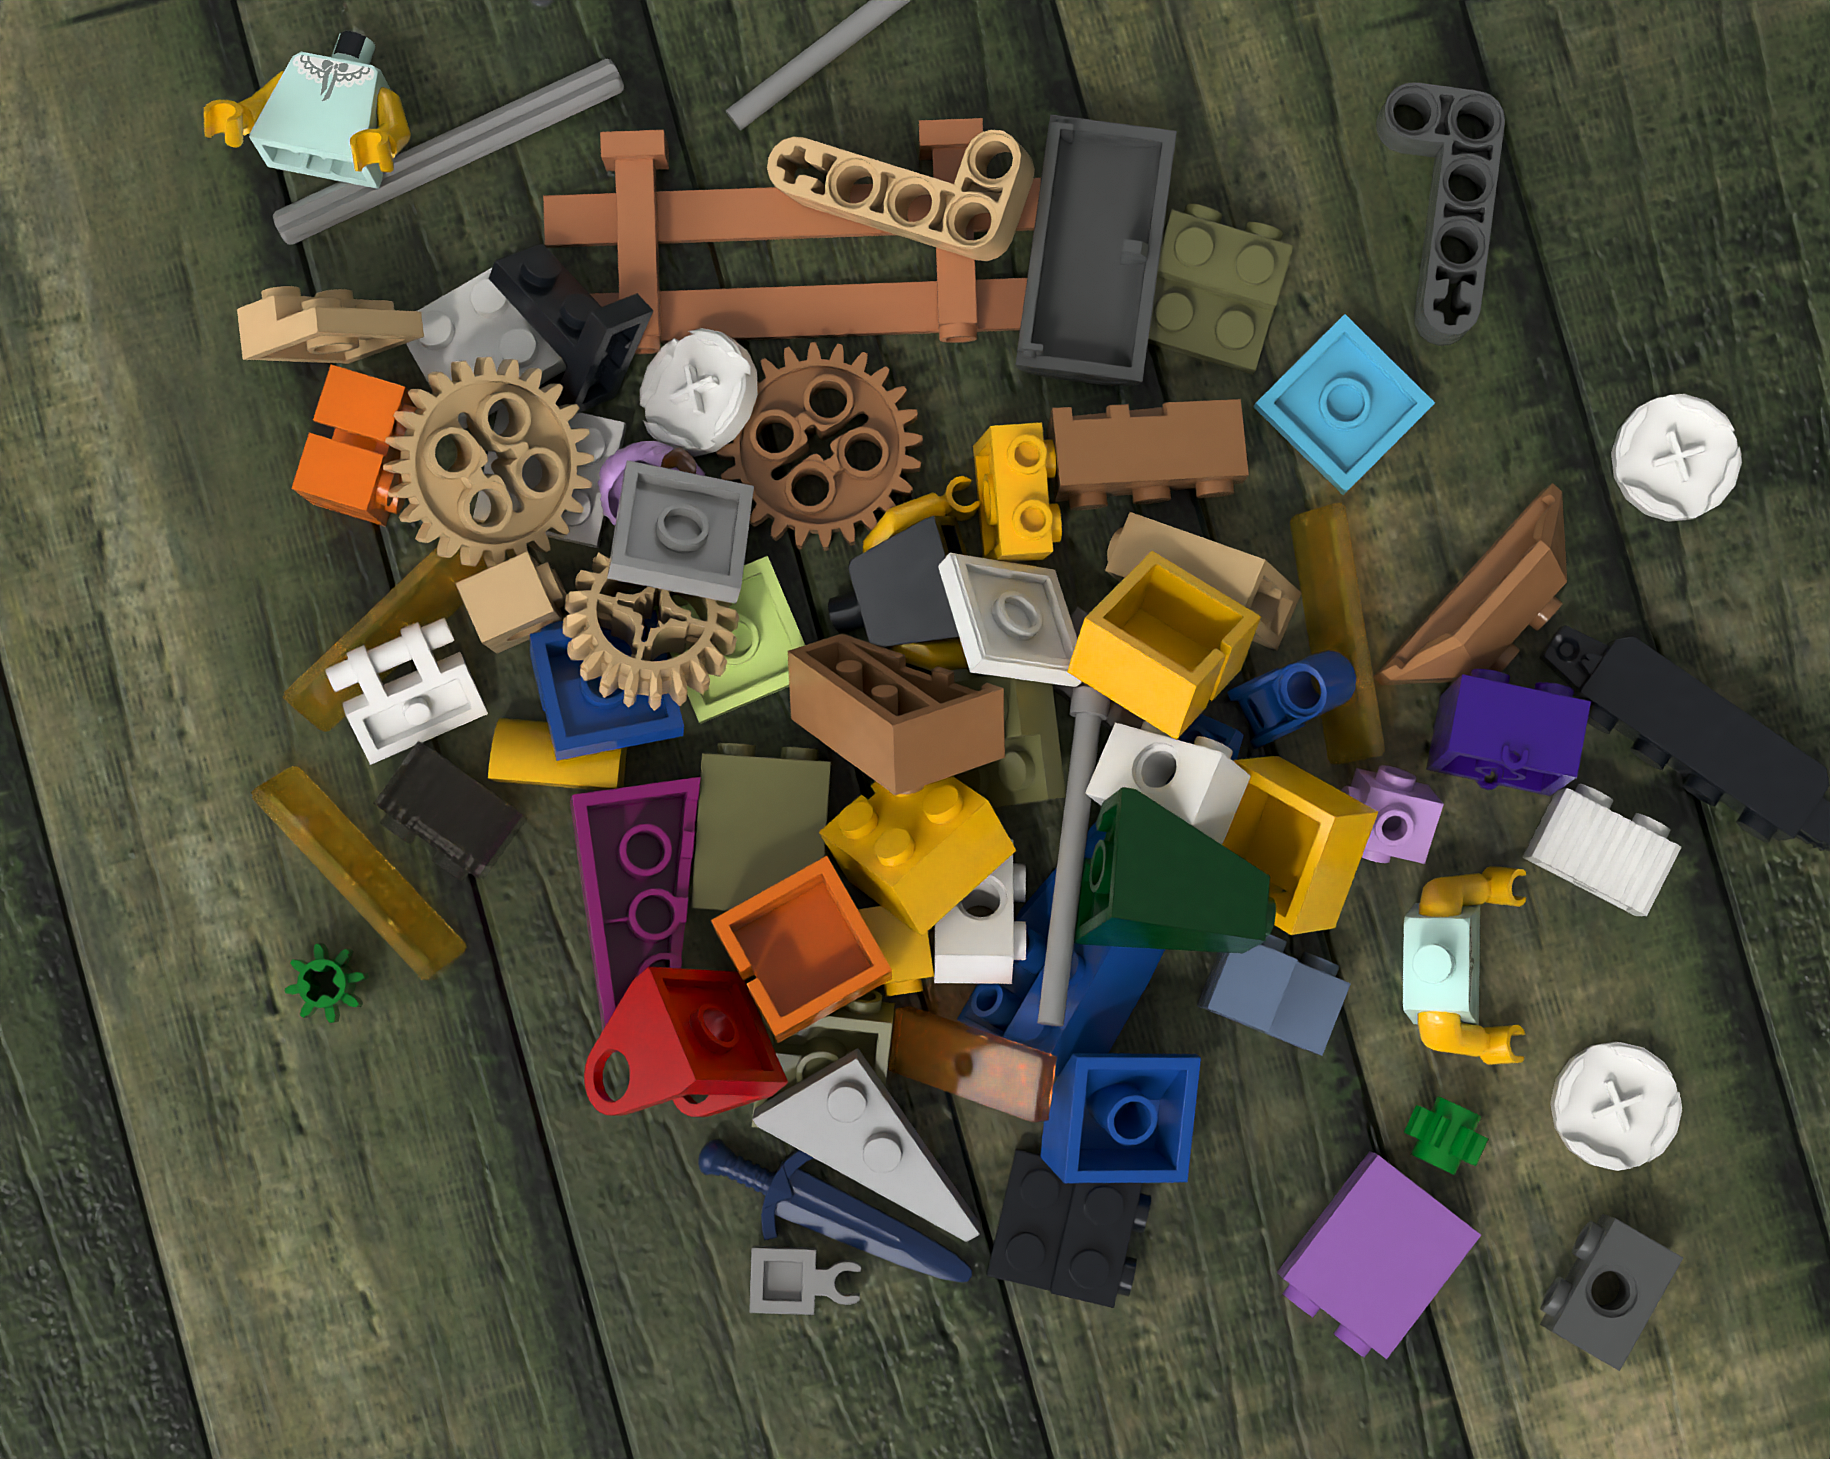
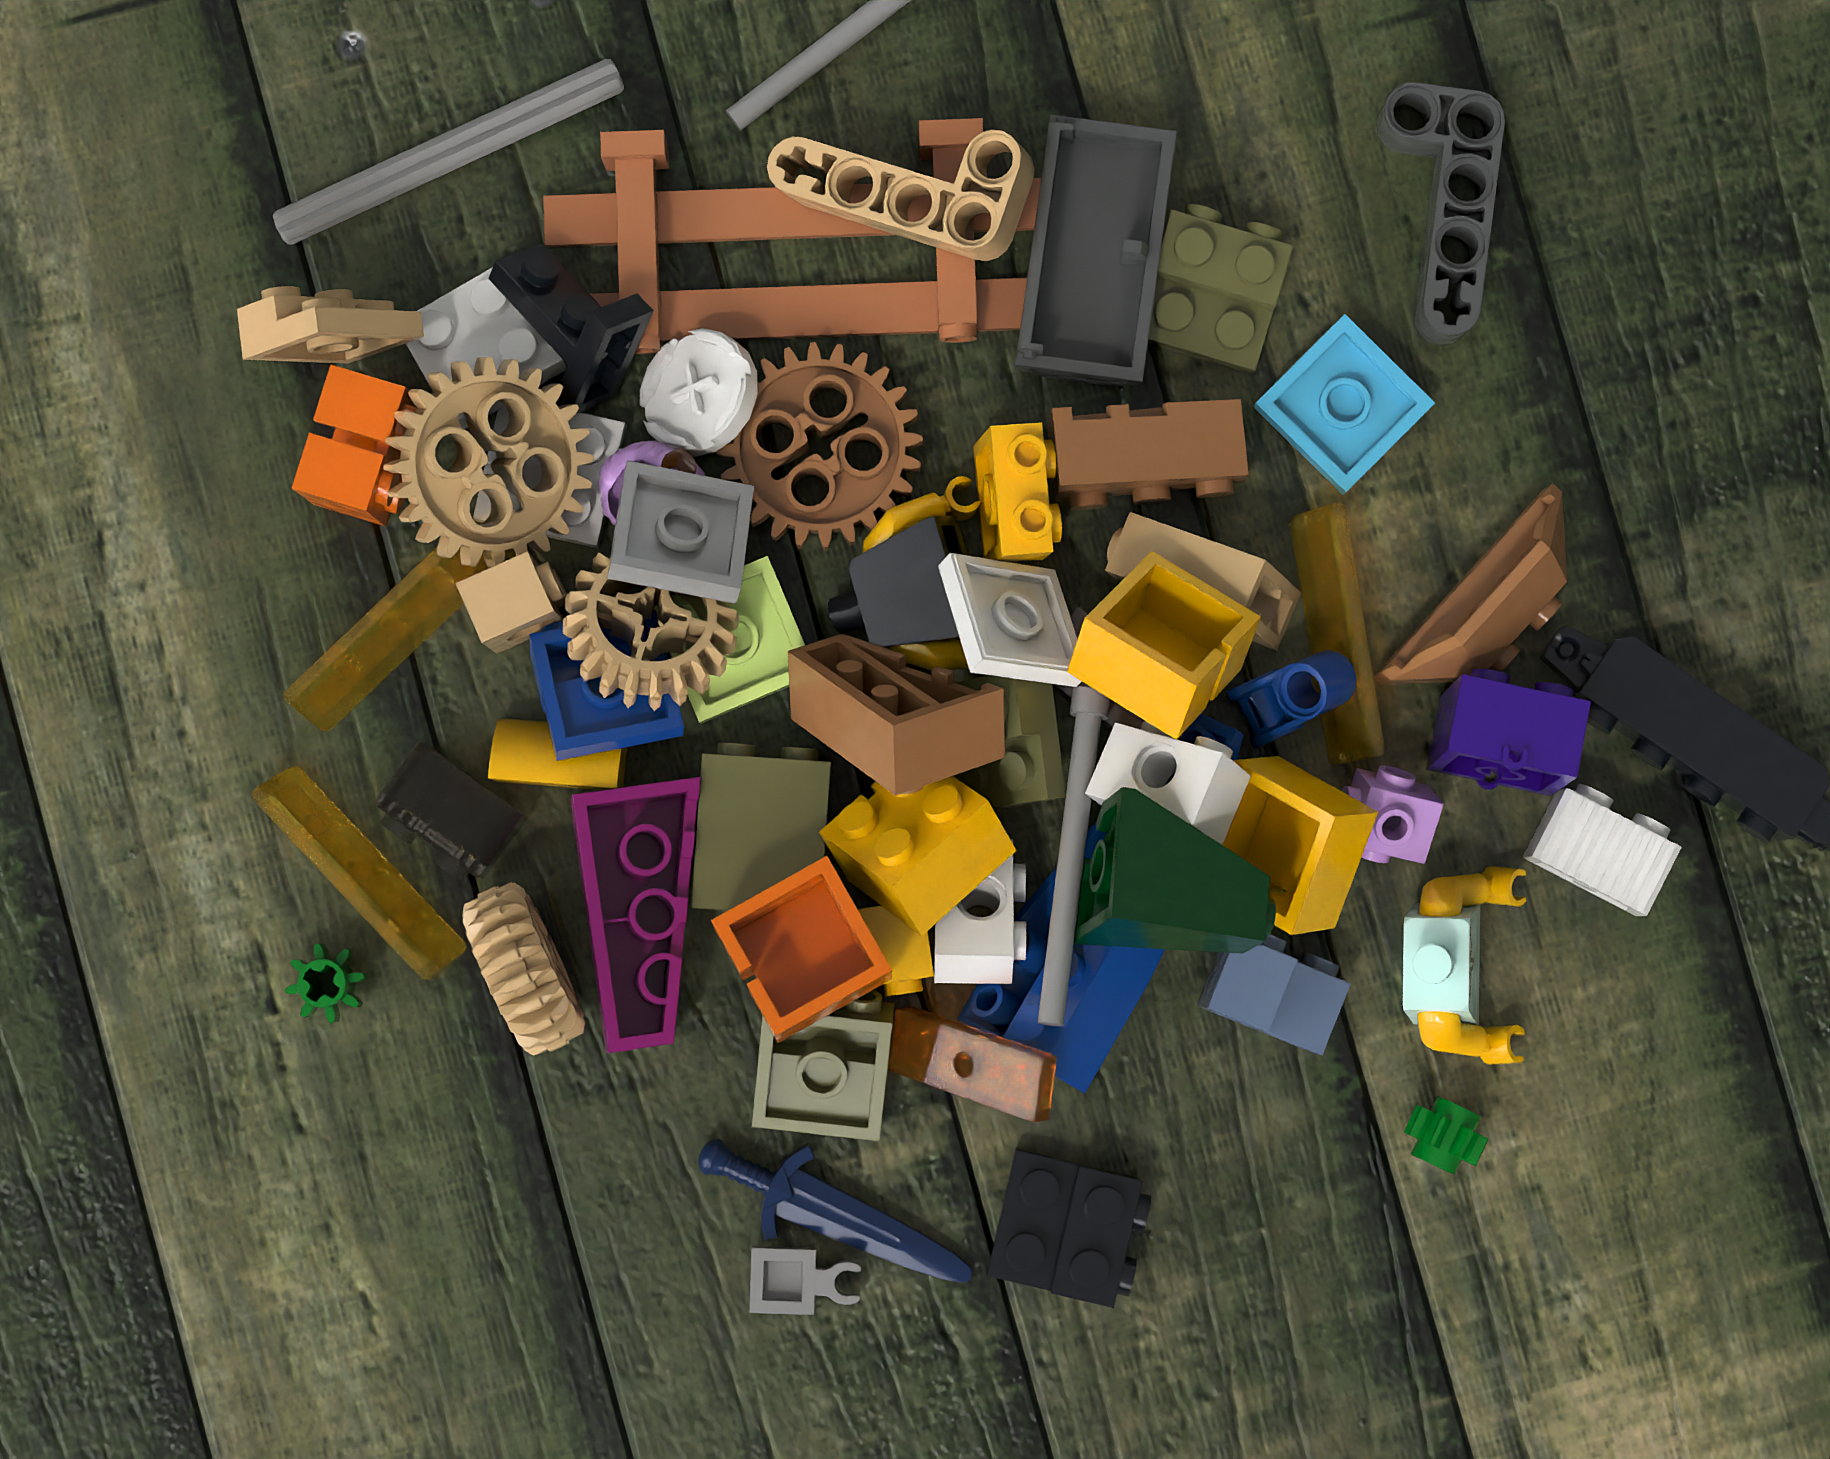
(321, 116): torso -> none
(413, 706): white plate -> none
(523, 968): none -> tan gear
(685, 1038): red hose -> none
(859, 1130): light grey wing -> none
(1122, 1118): blue slope -> none
(1376, 1257): medium lavender brick -> none
(1616, 1105): white tile -> none
(1643, 1276): dark grey brick -> none
(1676, 457): white tile -> none

